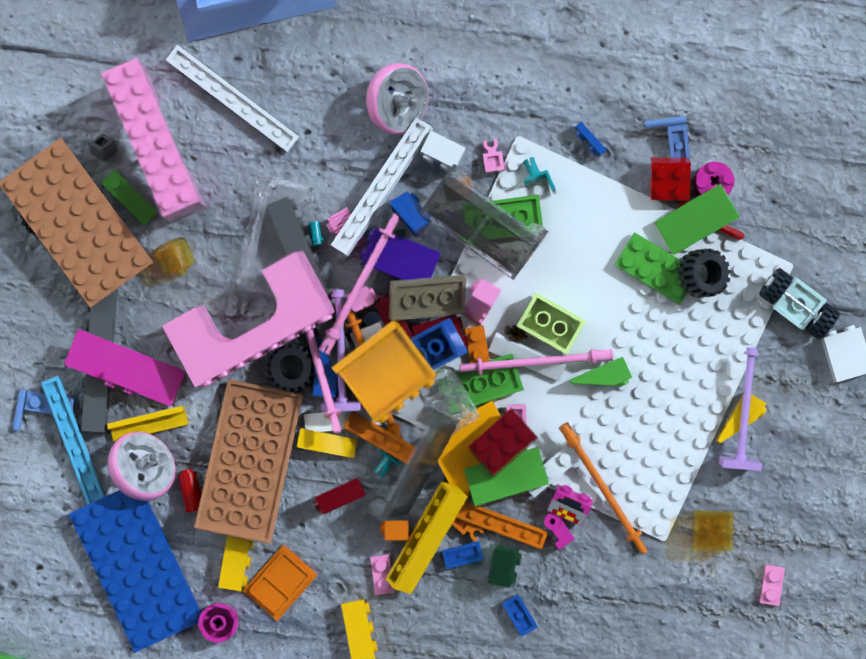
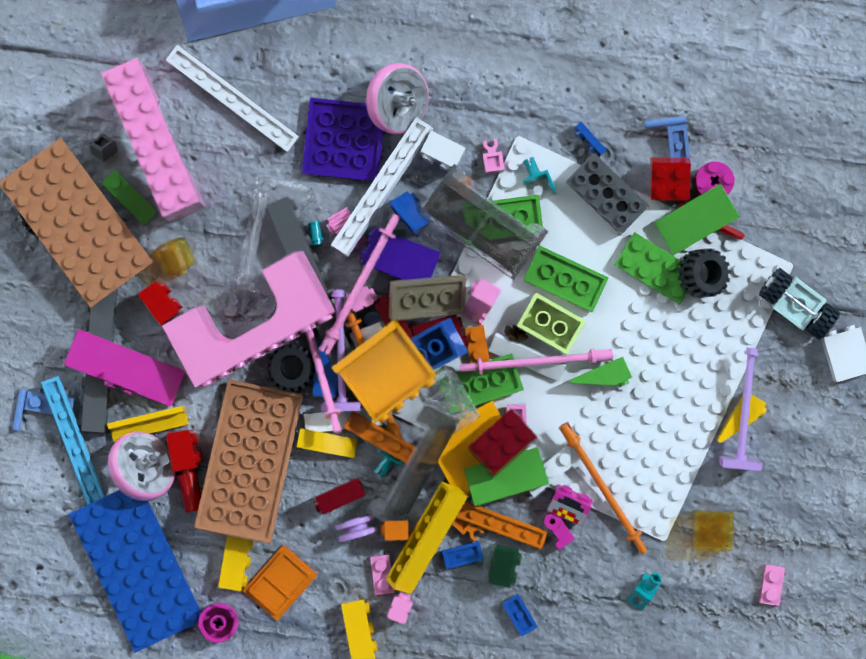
(160, 303): none -> red brick
(183, 450): none -> red brick
(341, 141): none -> dark purple plate
(356, 528): none -> lavender wheel
(400, 607): none -> bright pink brick
(565, 278): none -> bright green plate
(594, 193): none -> dark grey brick
(645, 590): none -> teal bracket

